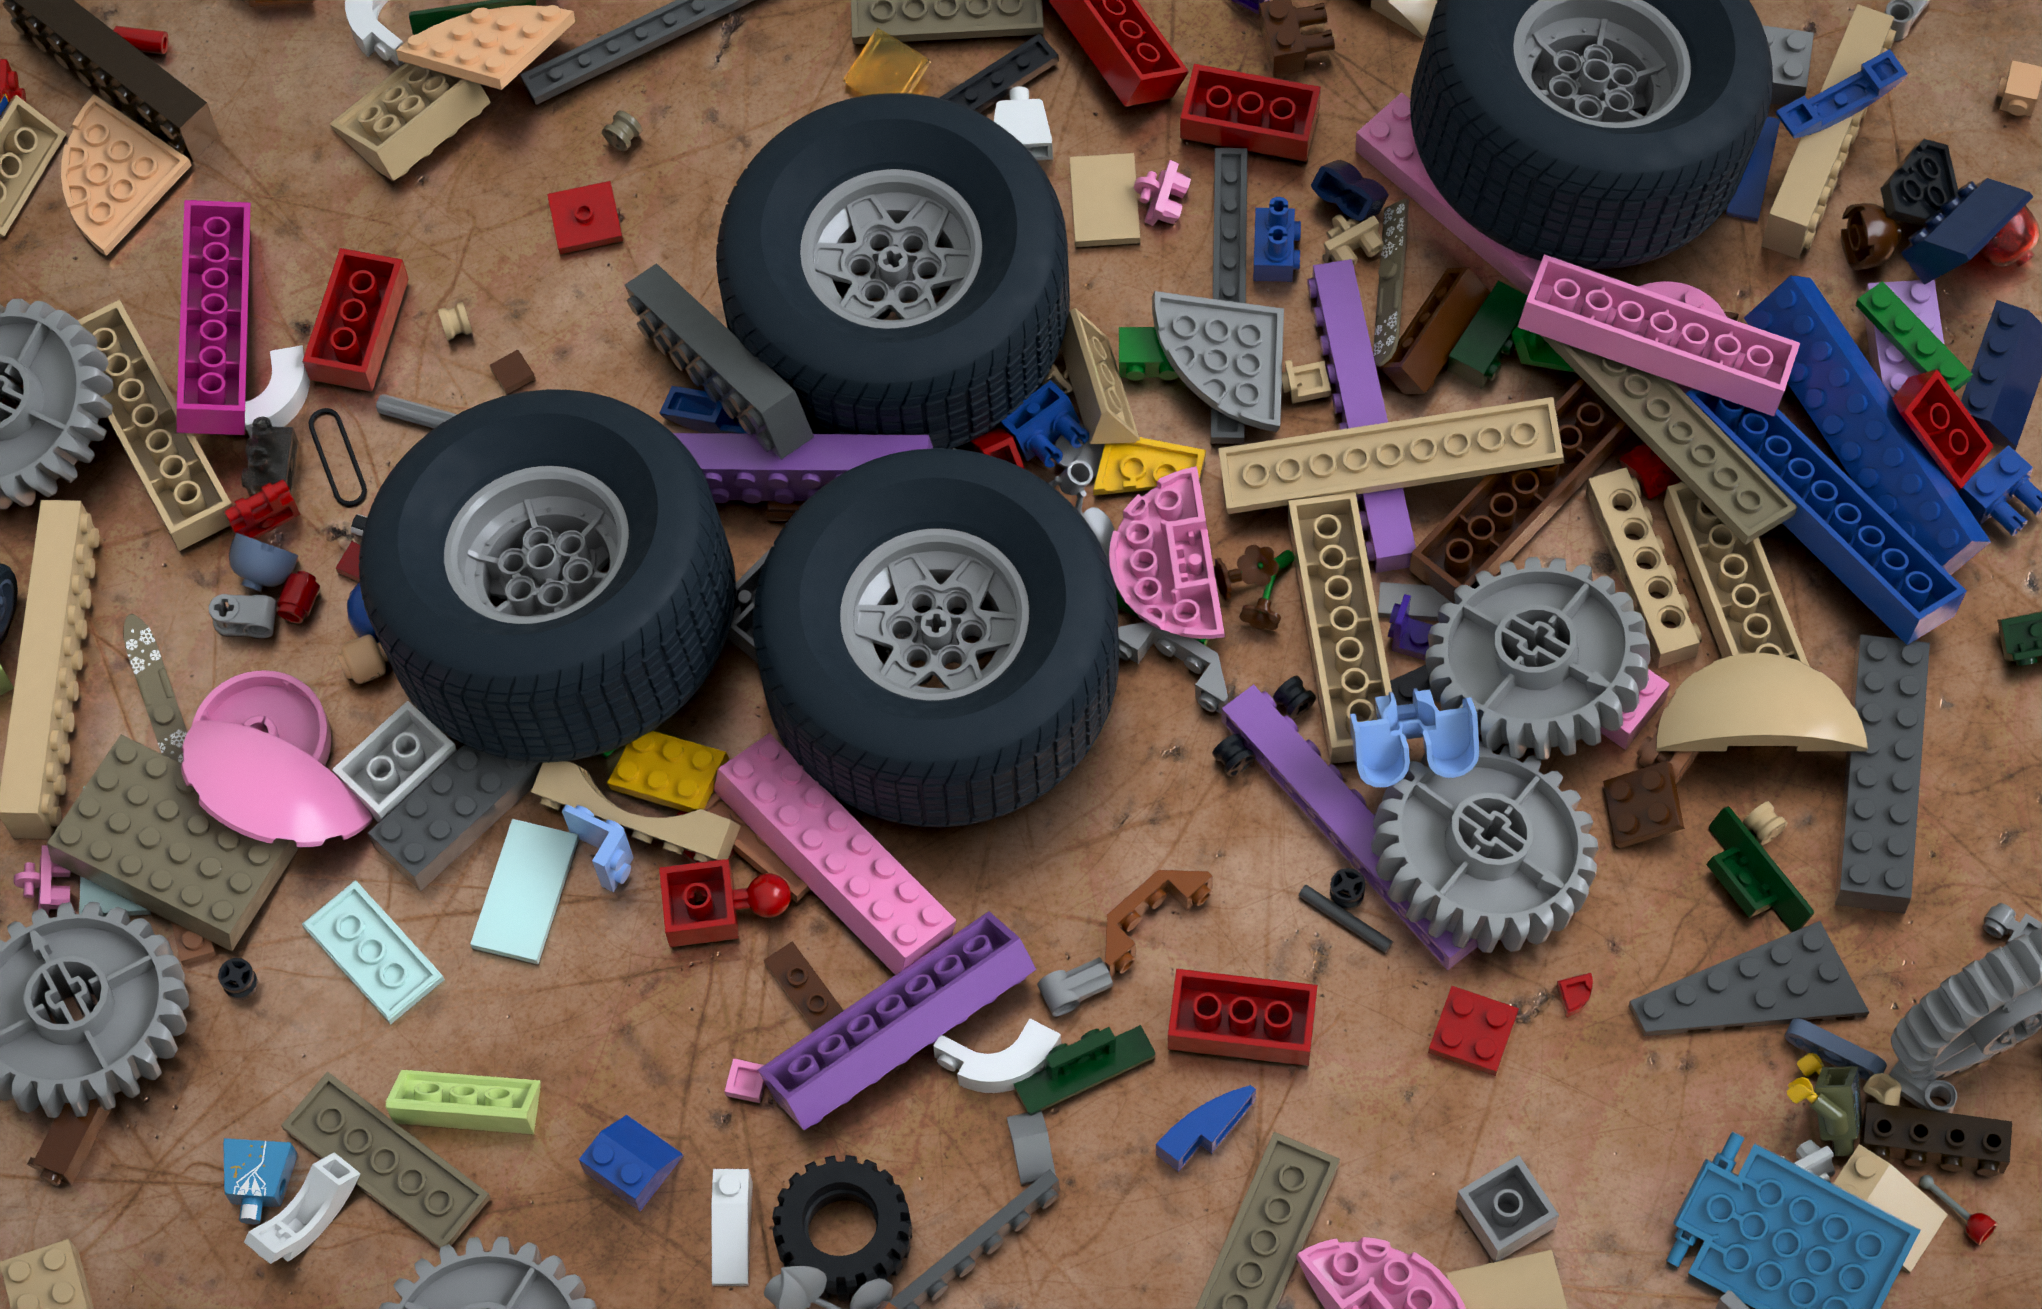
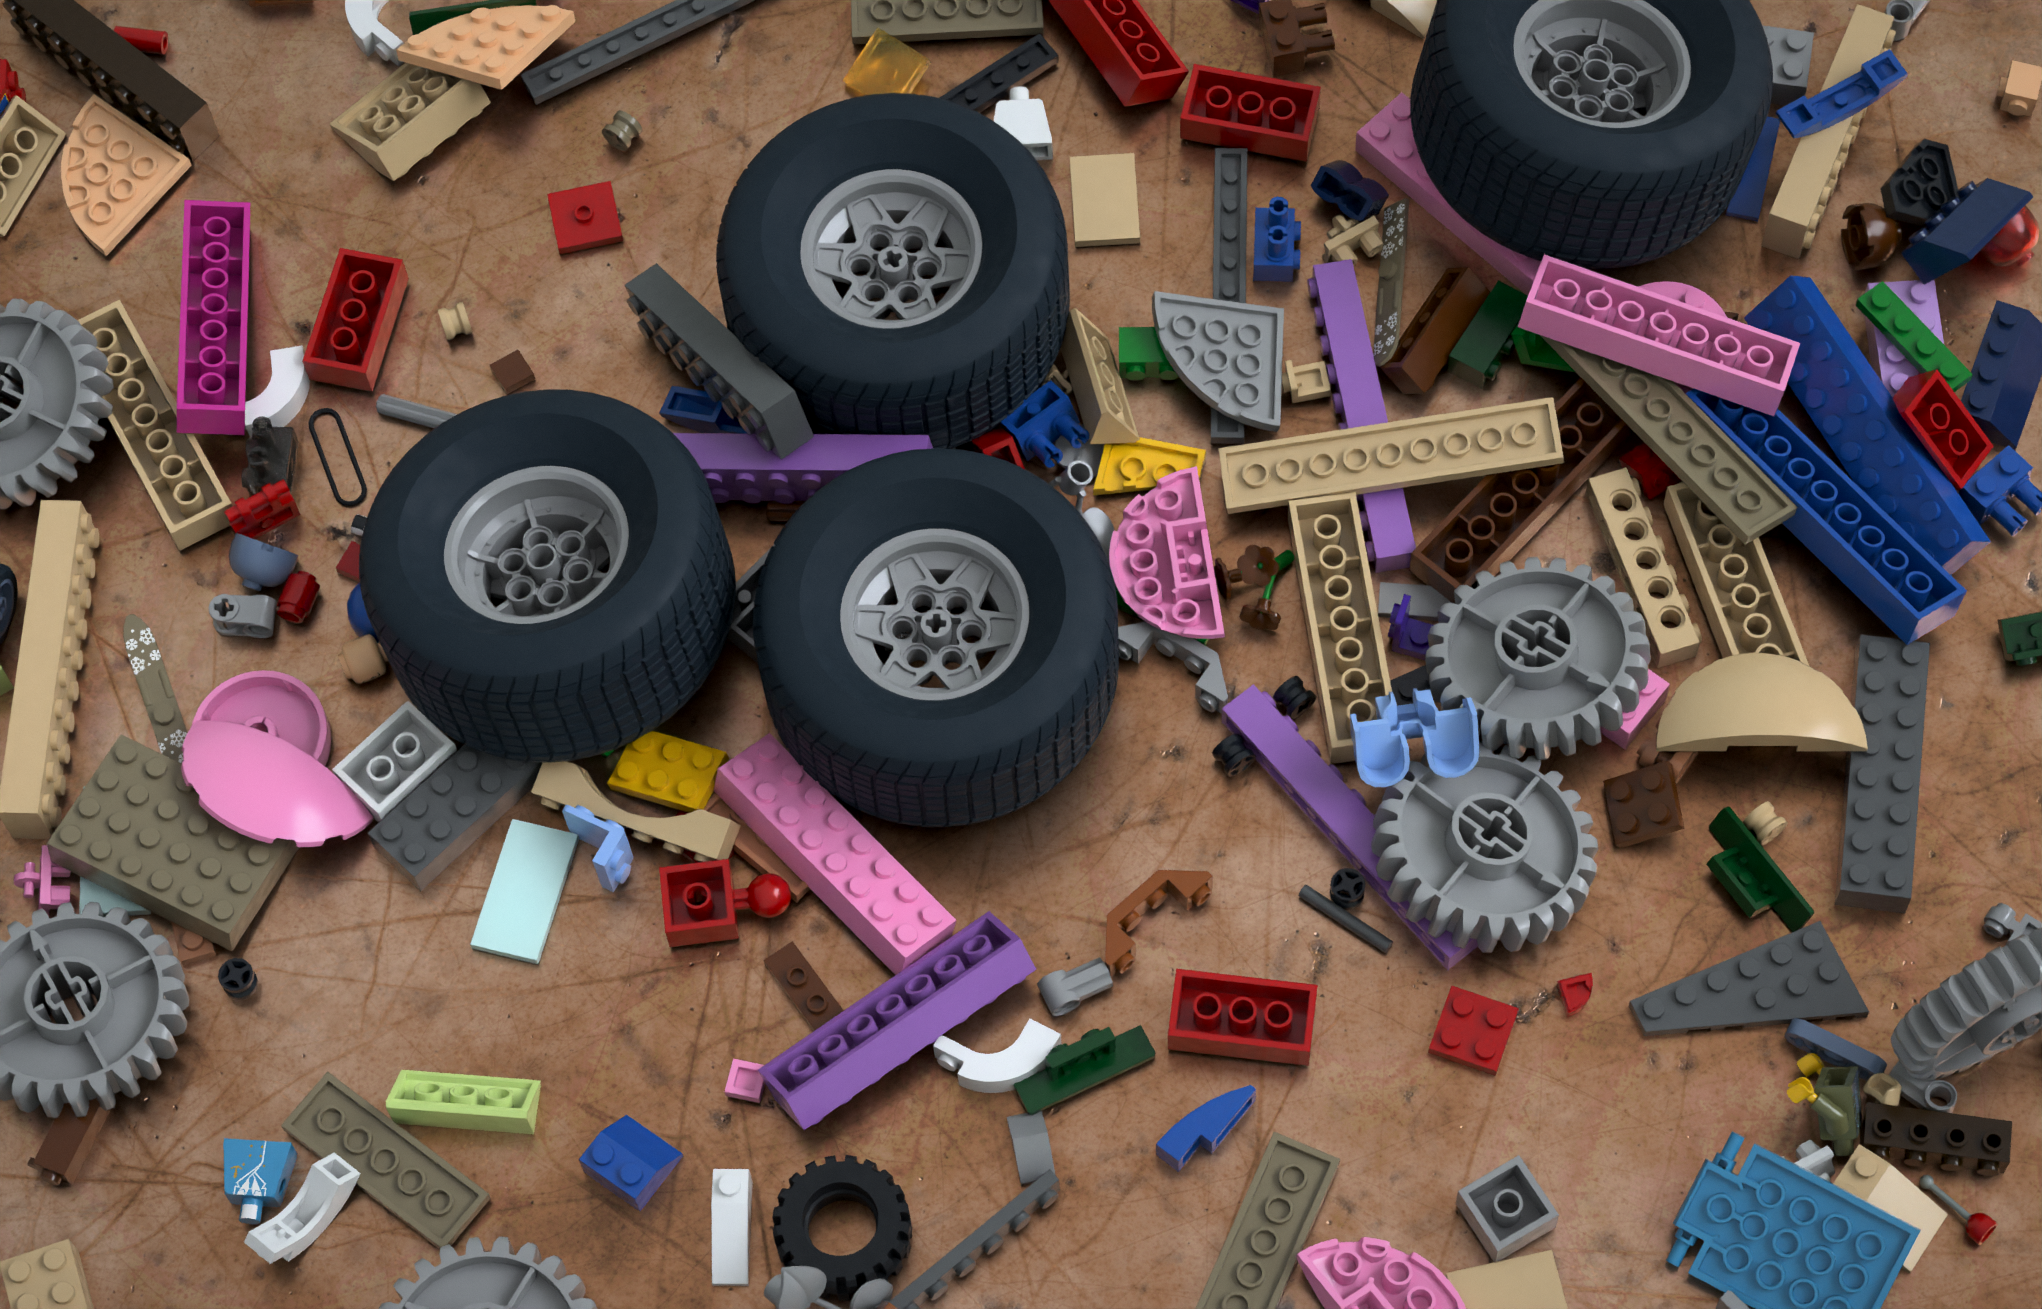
(373, 952): light aqua tile -> none
(1168, 183): bright pink hips -> none

